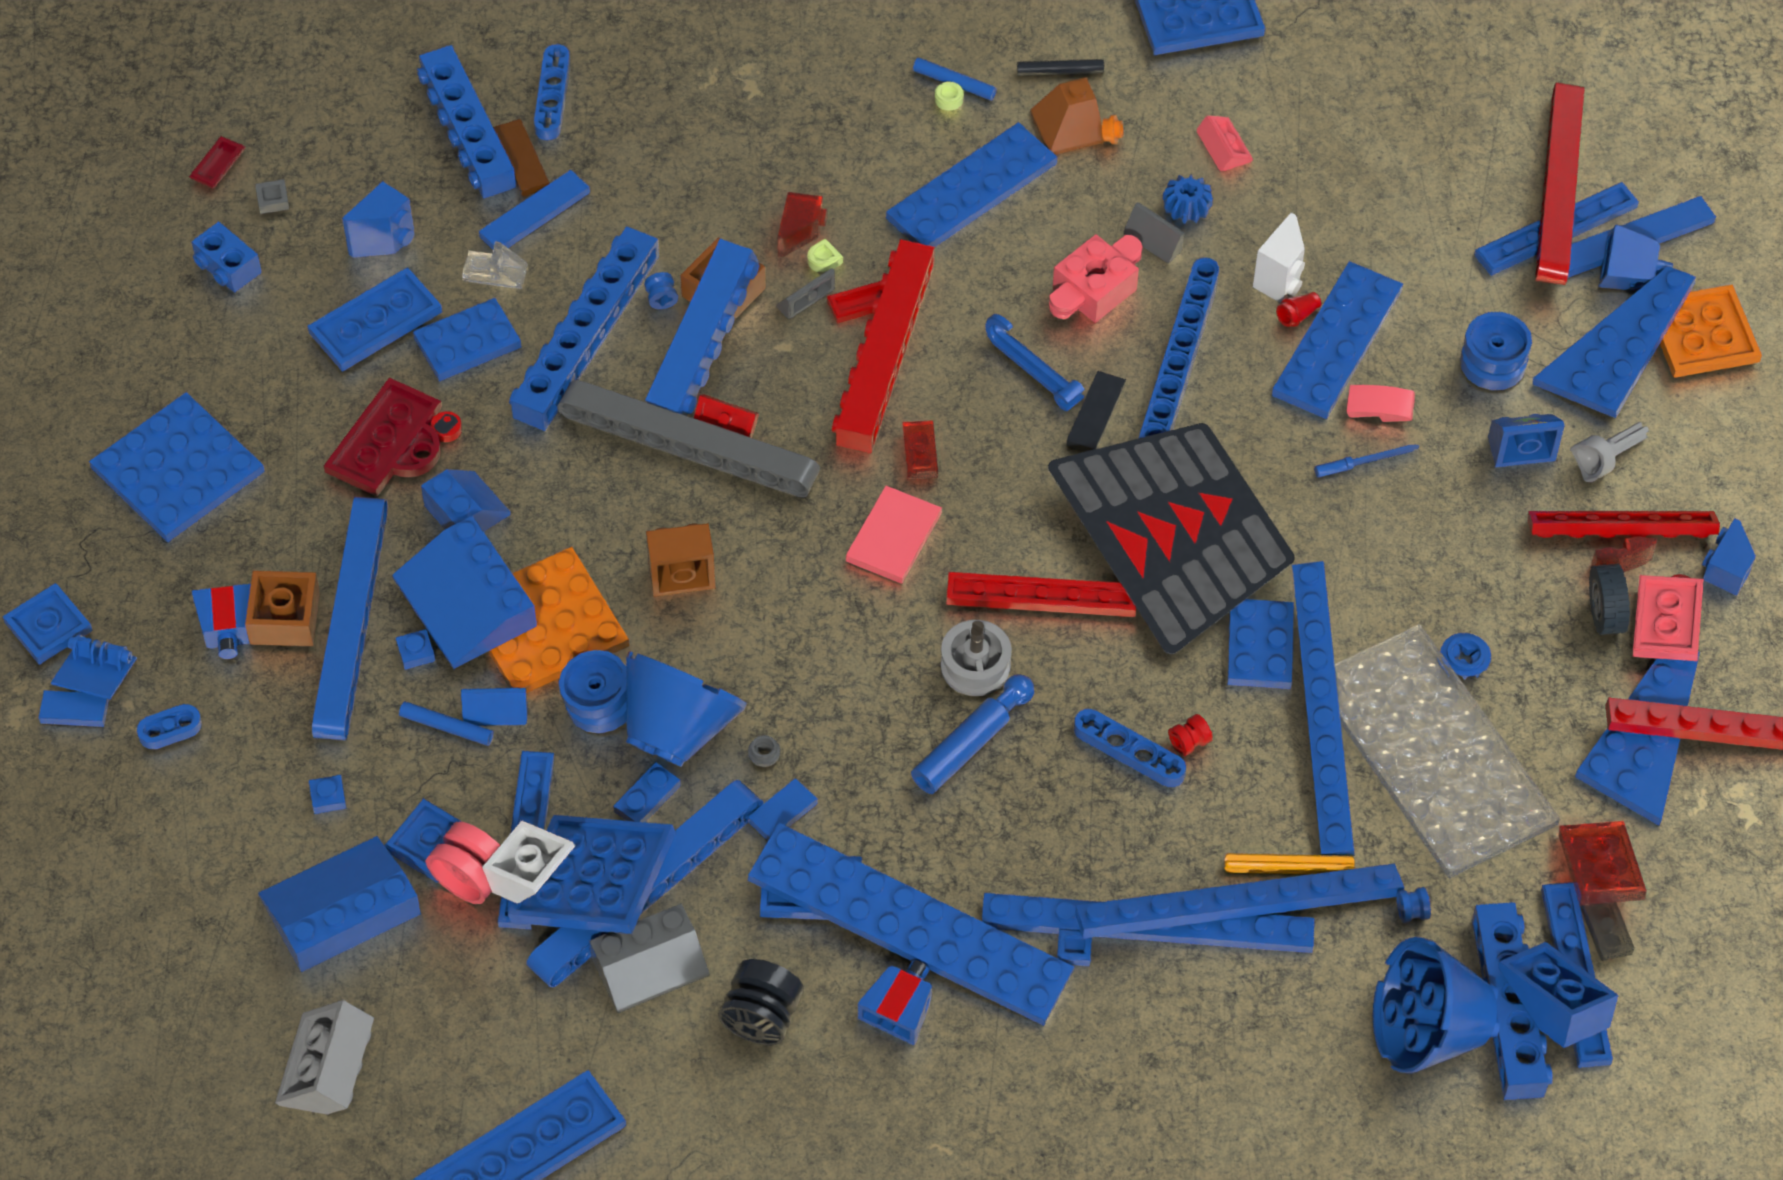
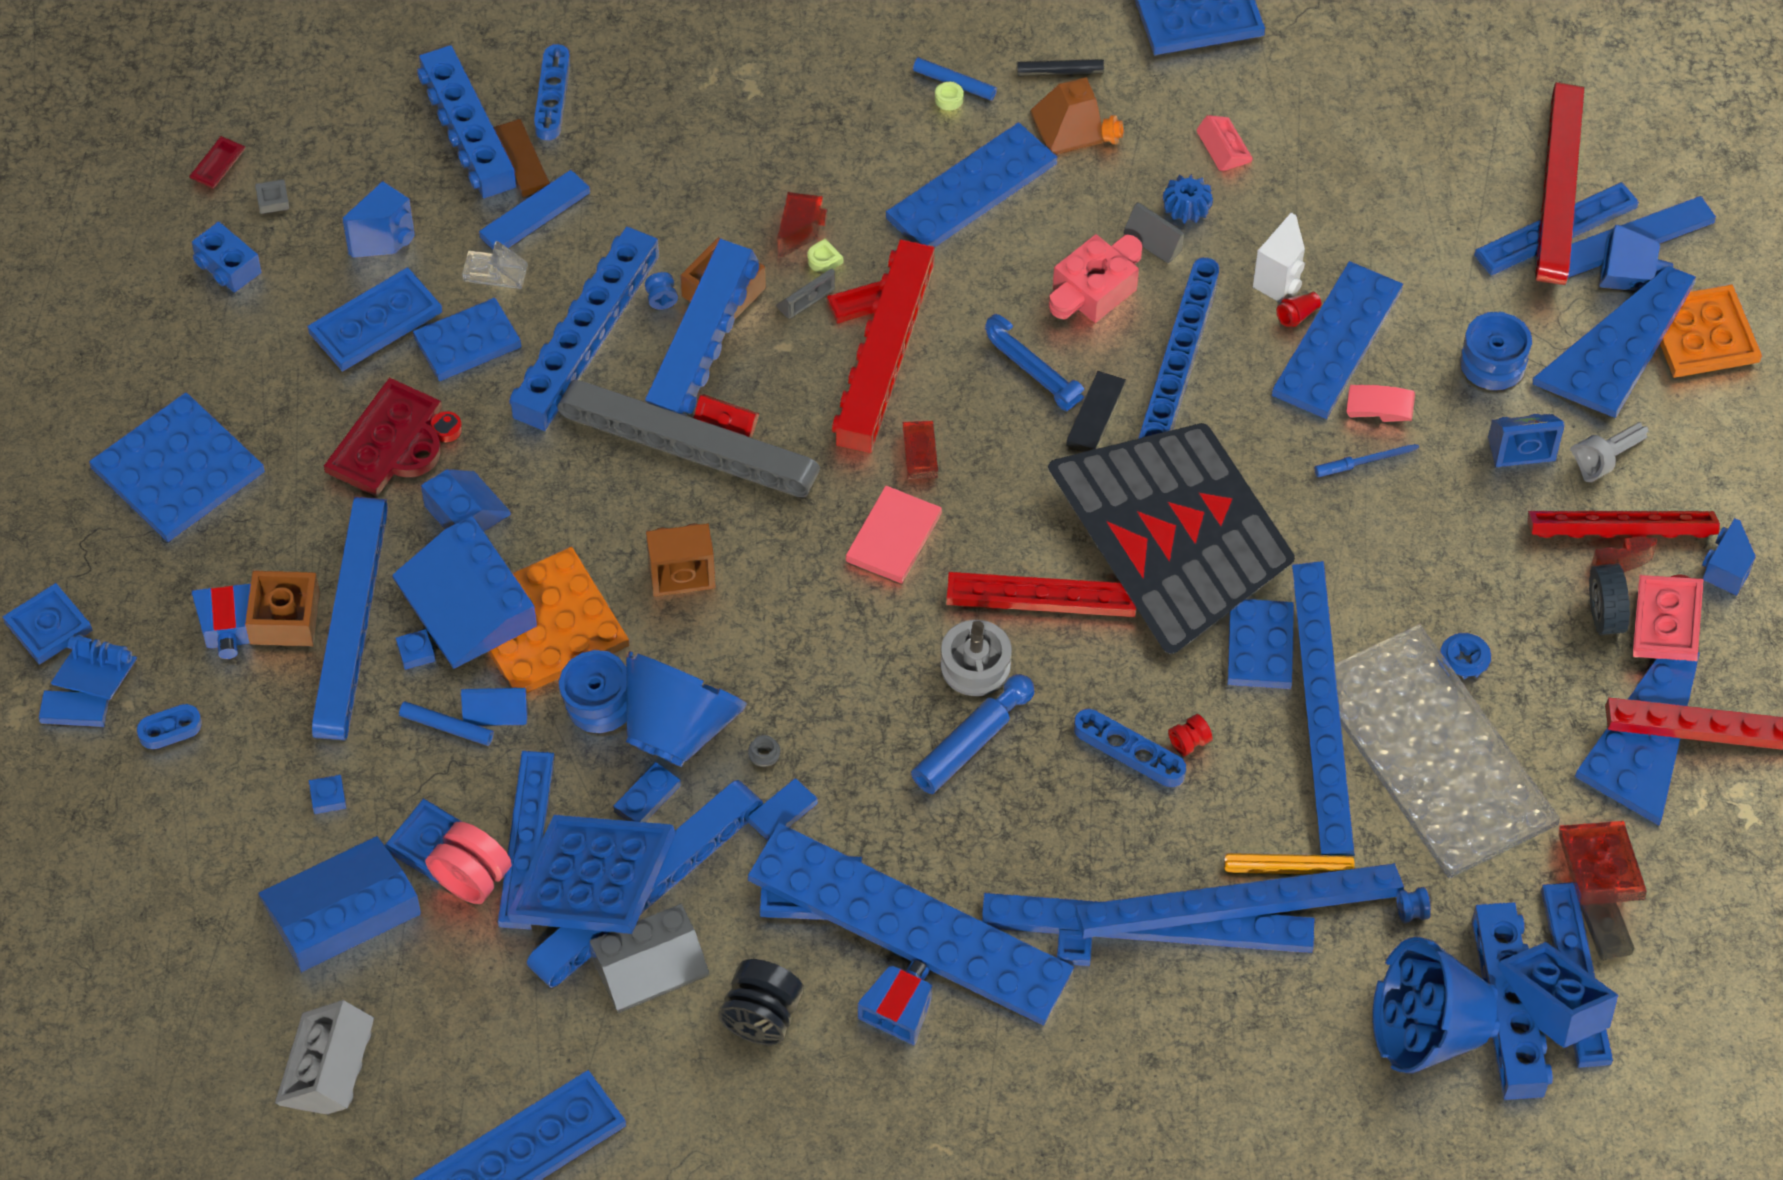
(525, 861): white slope -> none

